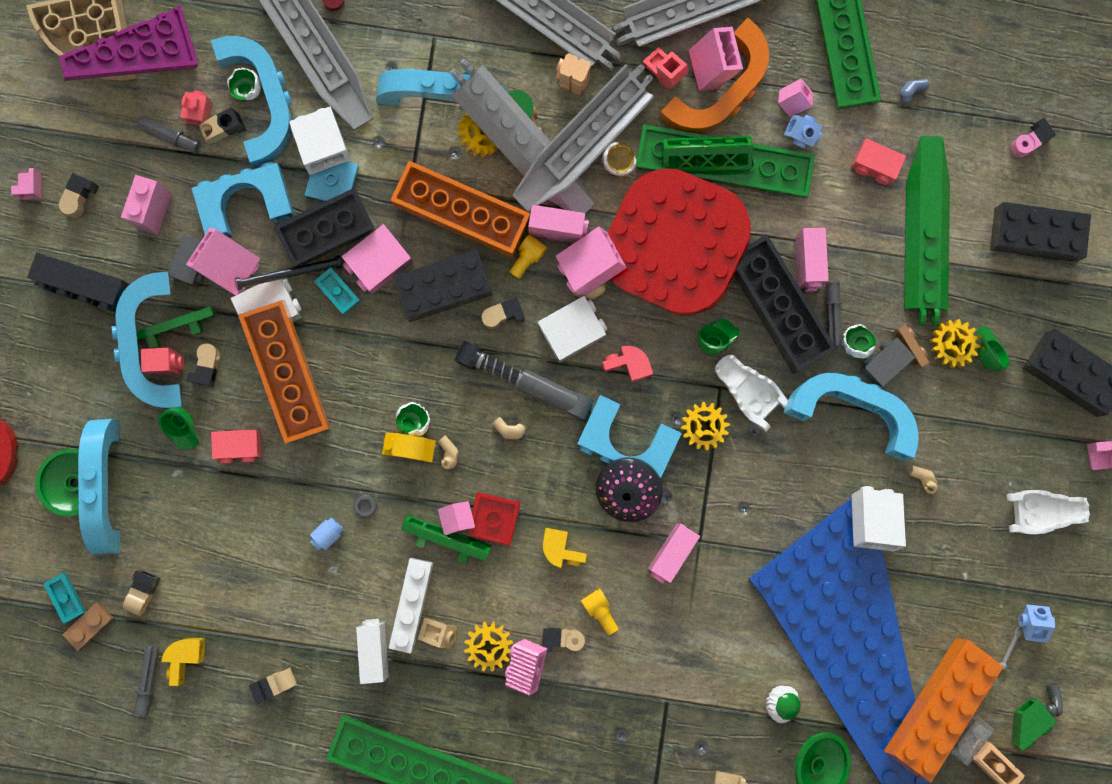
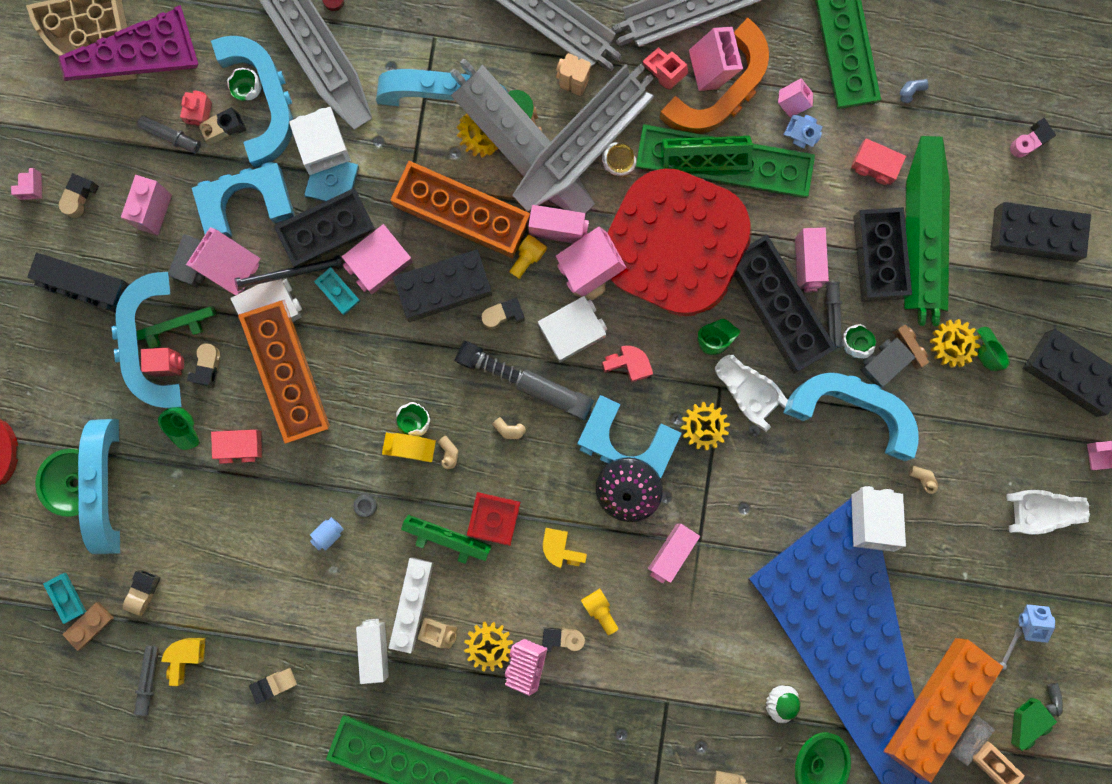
(456, 517): bright pink panel -> none
(882, 254): none -> black brick

